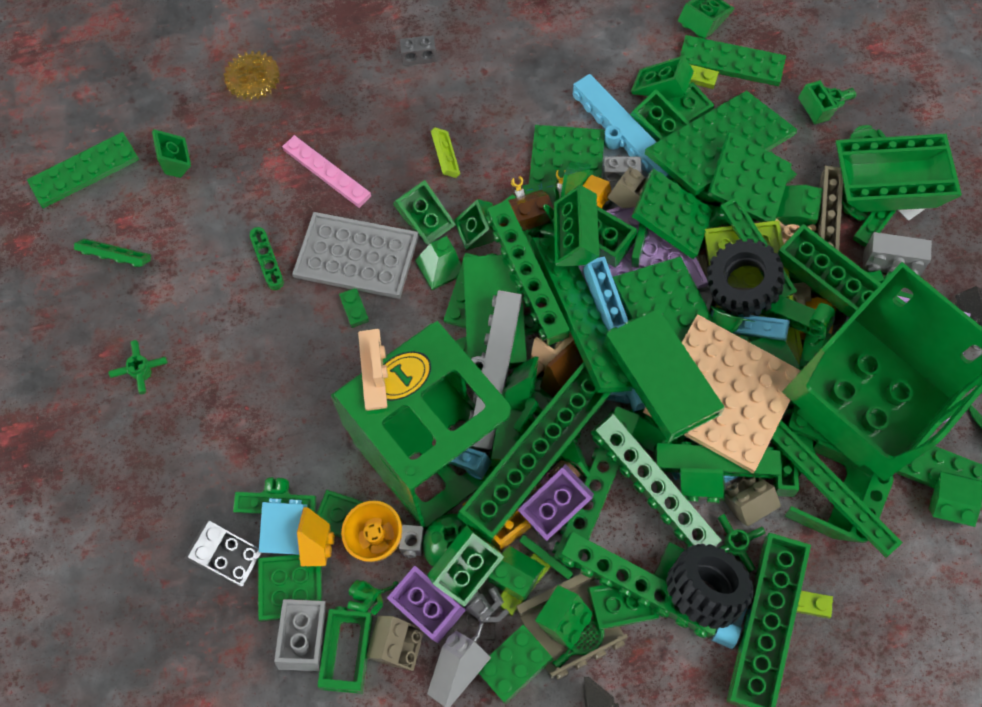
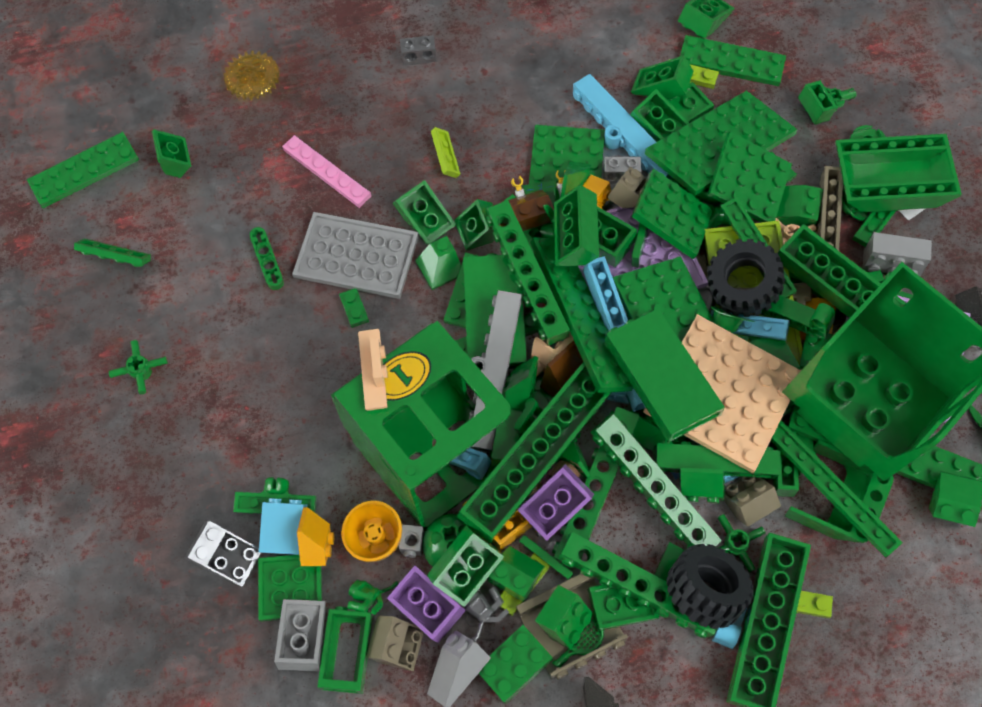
(335, 508): green tile -> none

